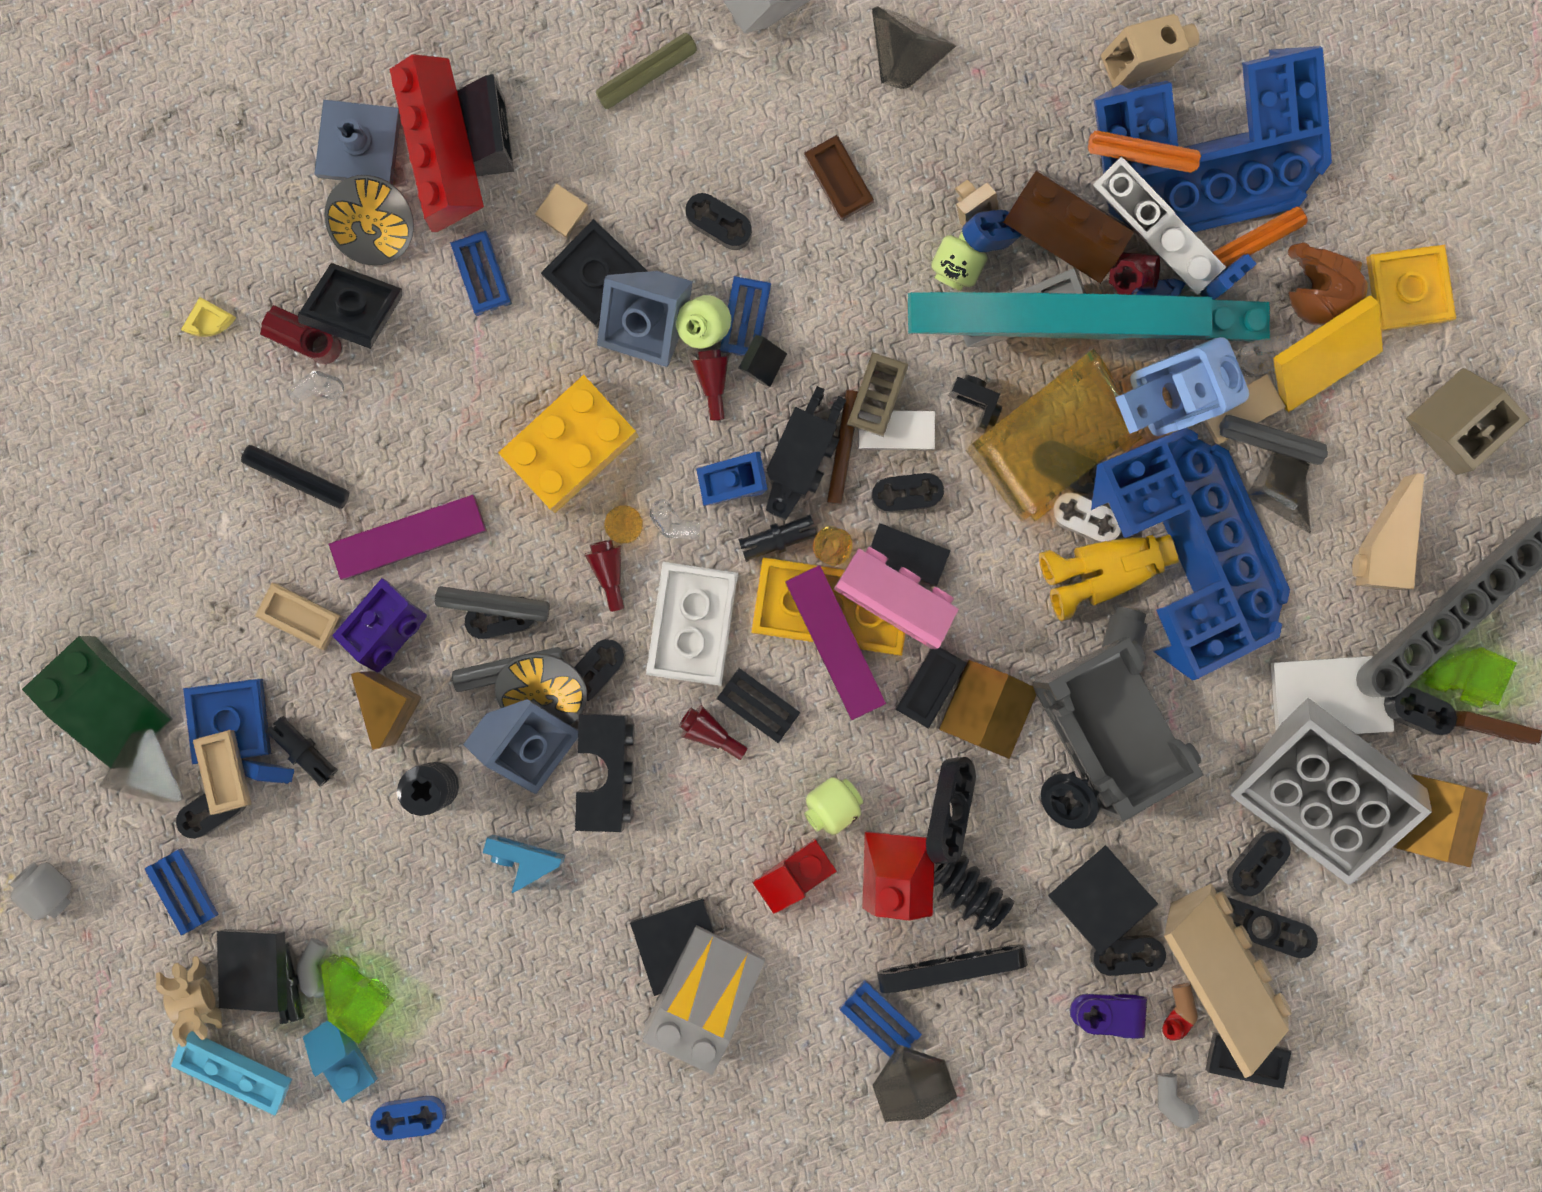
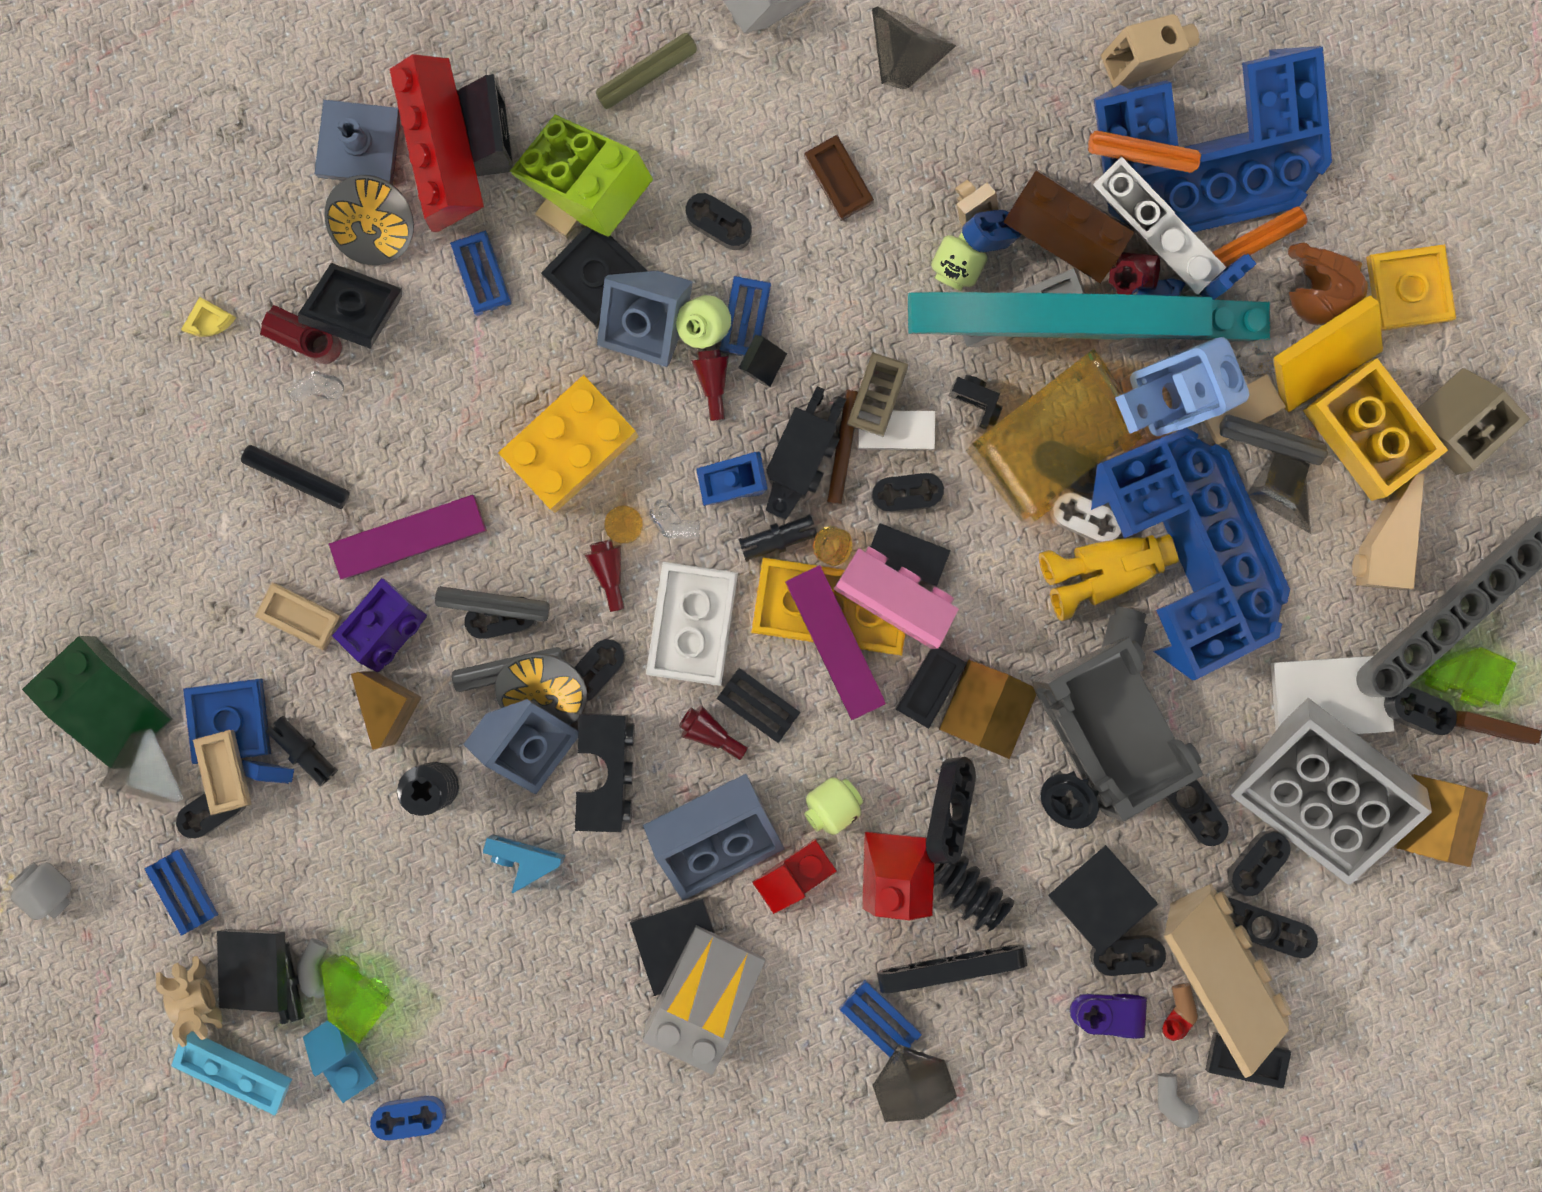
(583, 173): none -> lime slope
(713, 837): none -> sand blue slope
(1211, 814): none -> black beam
(1375, 430): none -> yellow brick

